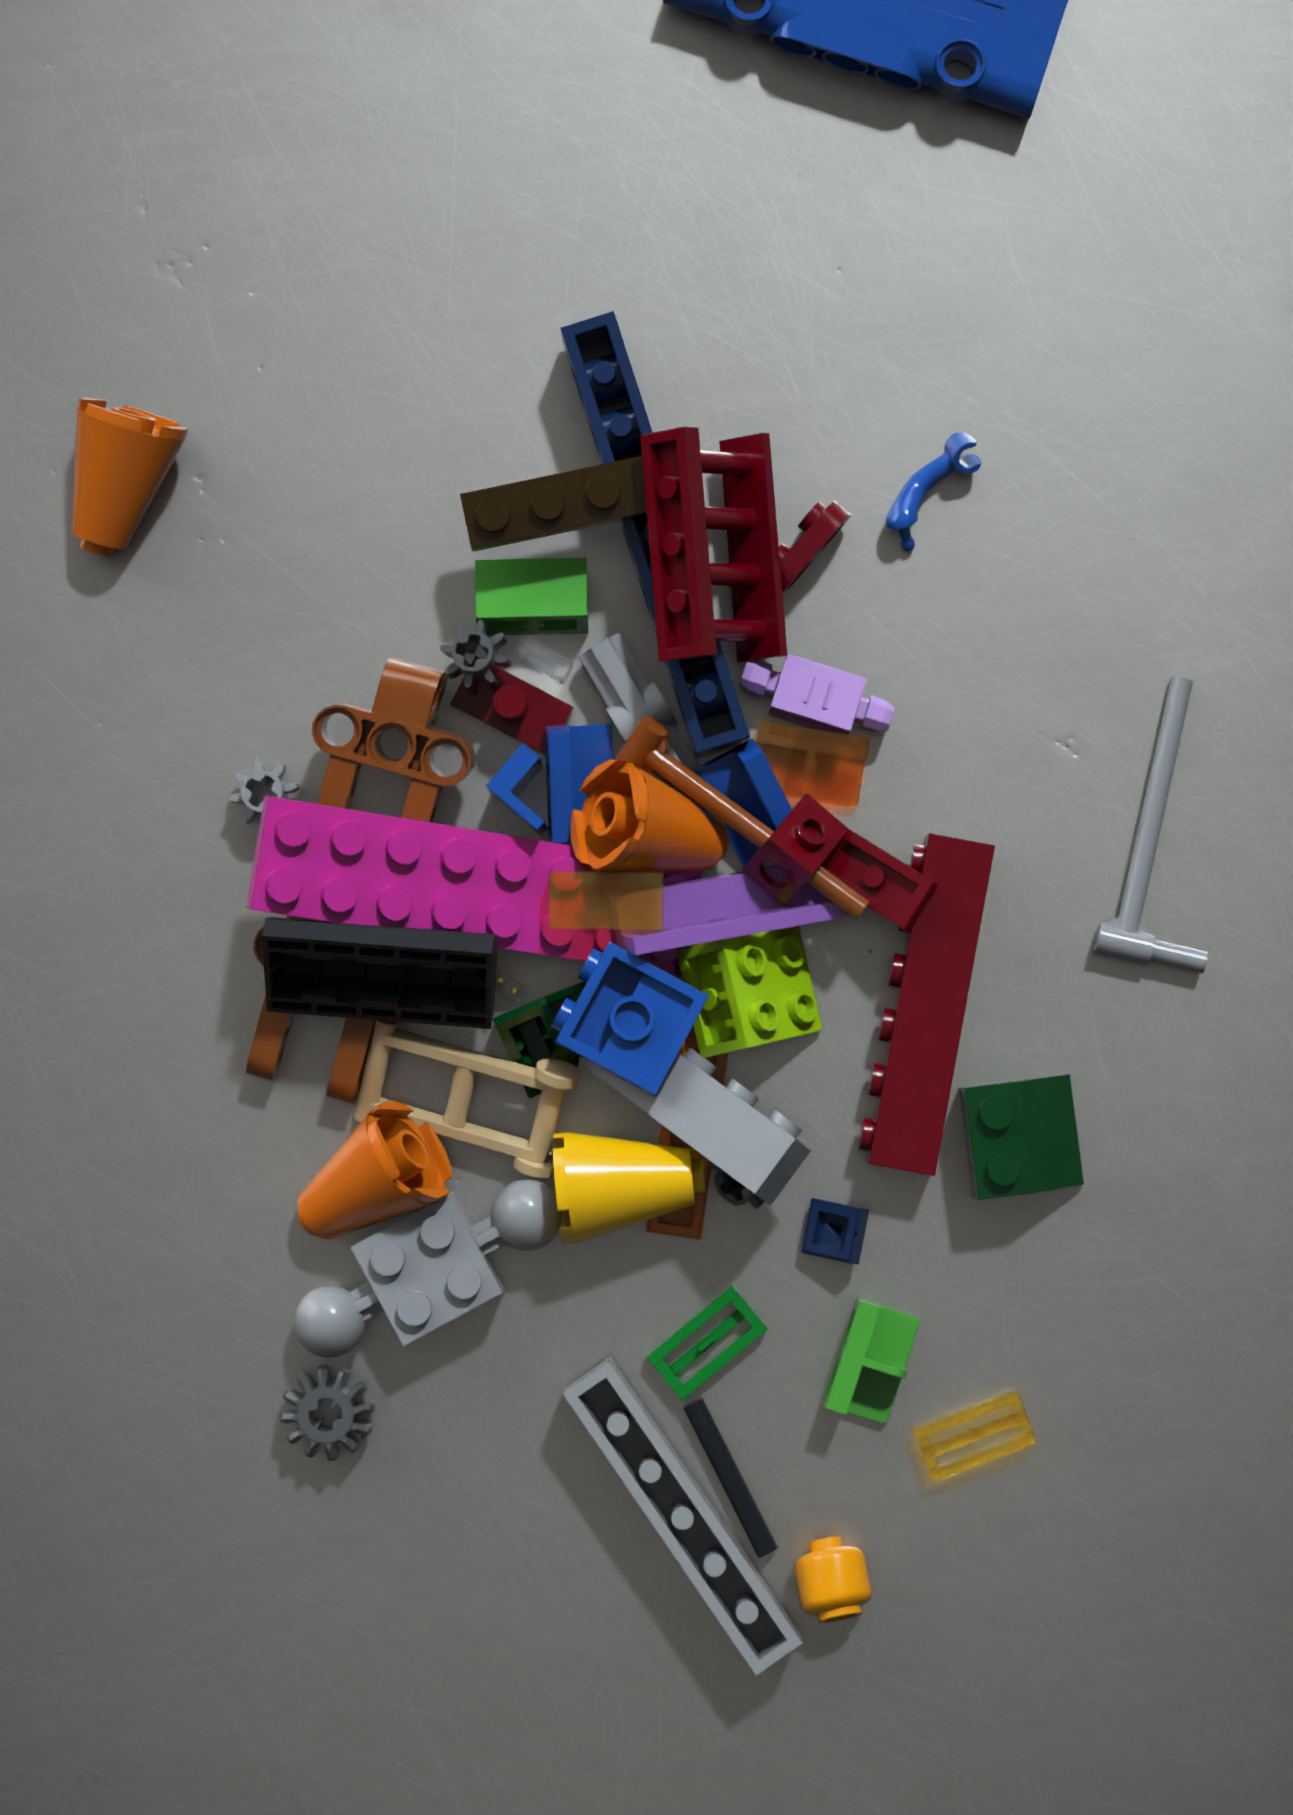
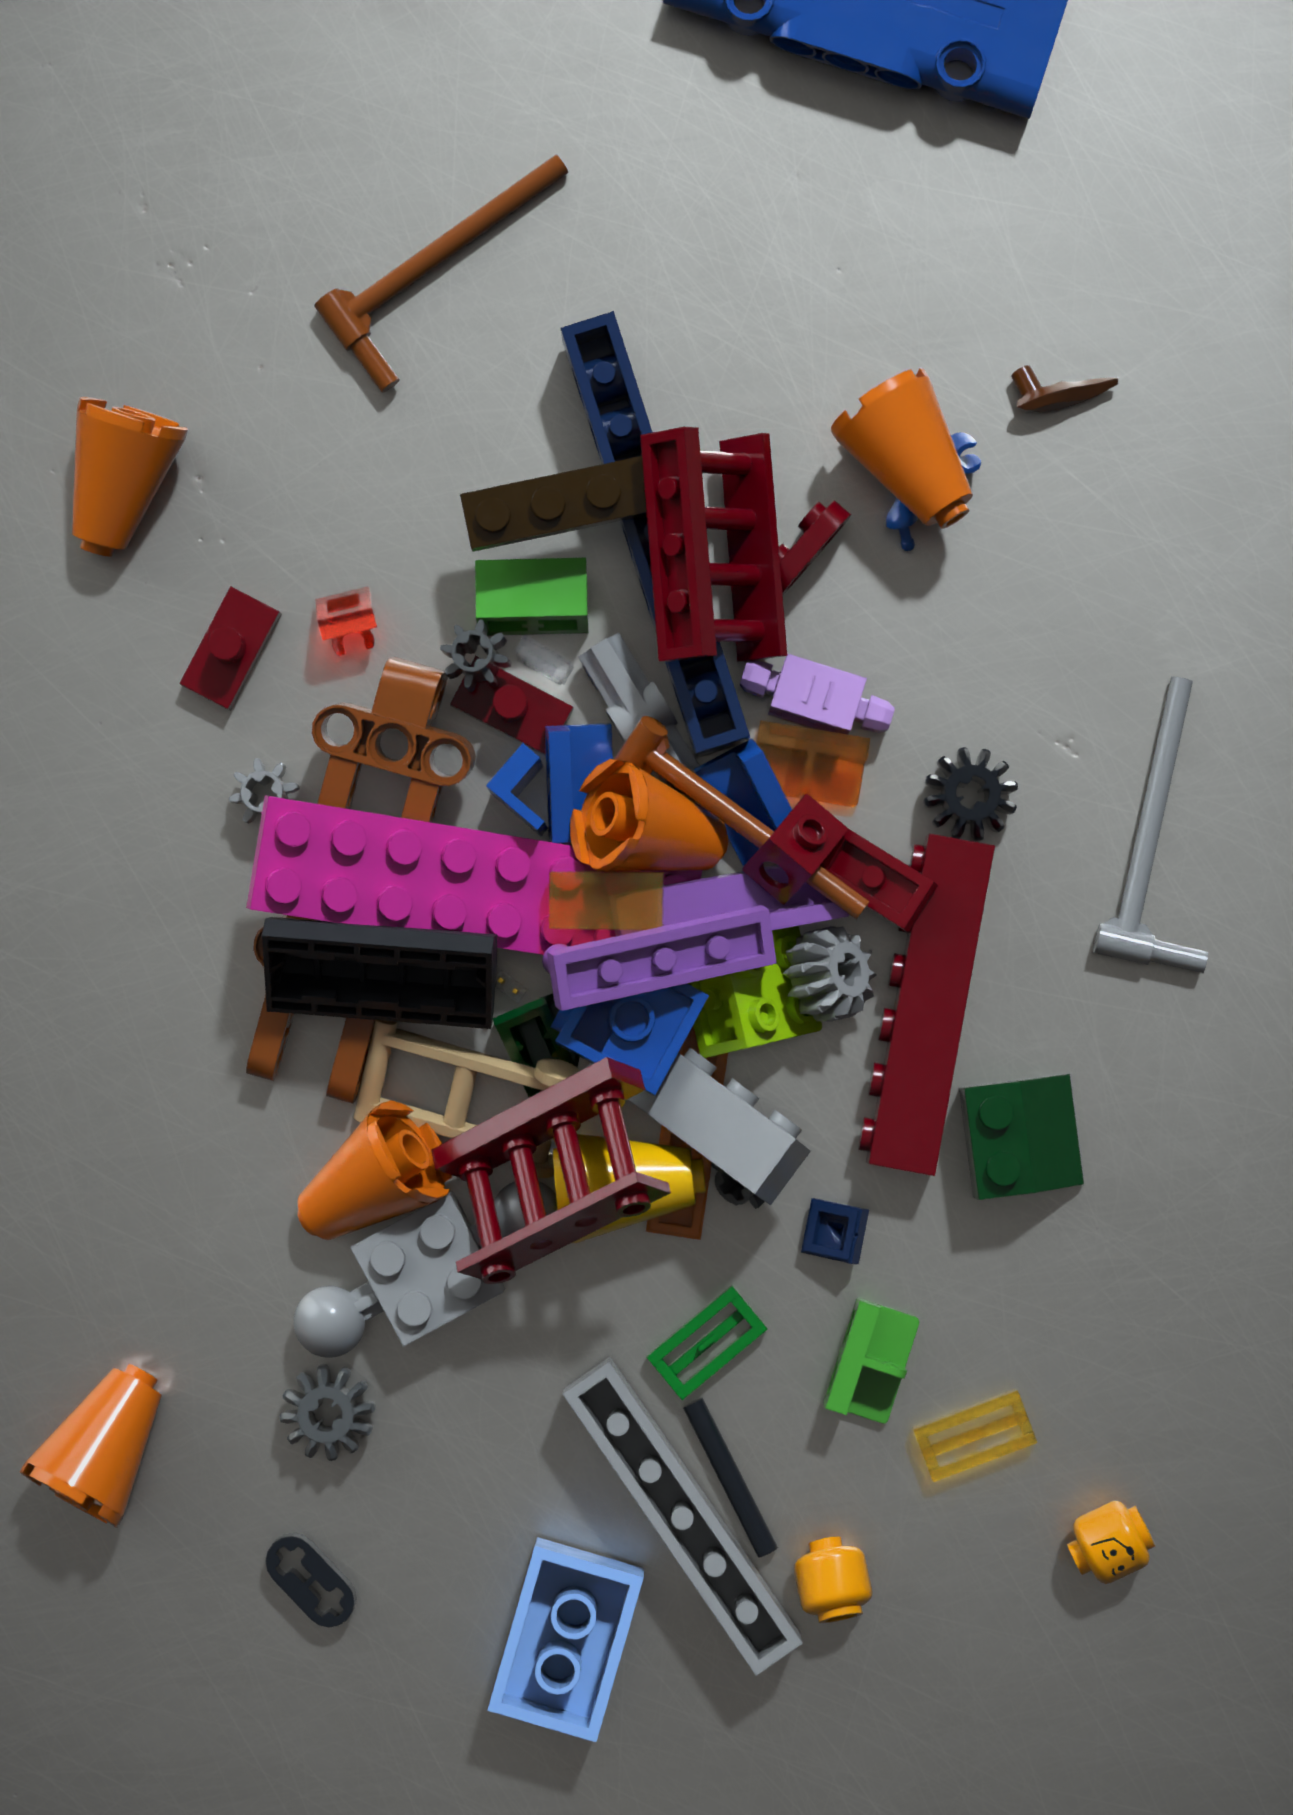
(99, 1446): none -> orange cone
(230, 648): none -> dark red tile
(321, 1570): none -> black beam
(346, 614): none -> clear red tile
(349, 314): none -> dark orange bar
(514, 1138): none -> dark red fence
(566, 1639): none -> light blue brick
(660, 957): none -> medium lavender piece
(829, 974): none -> light grey gear
(908, 447): none -> orange cone
(960, 778): none -> black gear
(1058, 395): none -> reddish brown bar
(1111, 1542): none -> light orange head

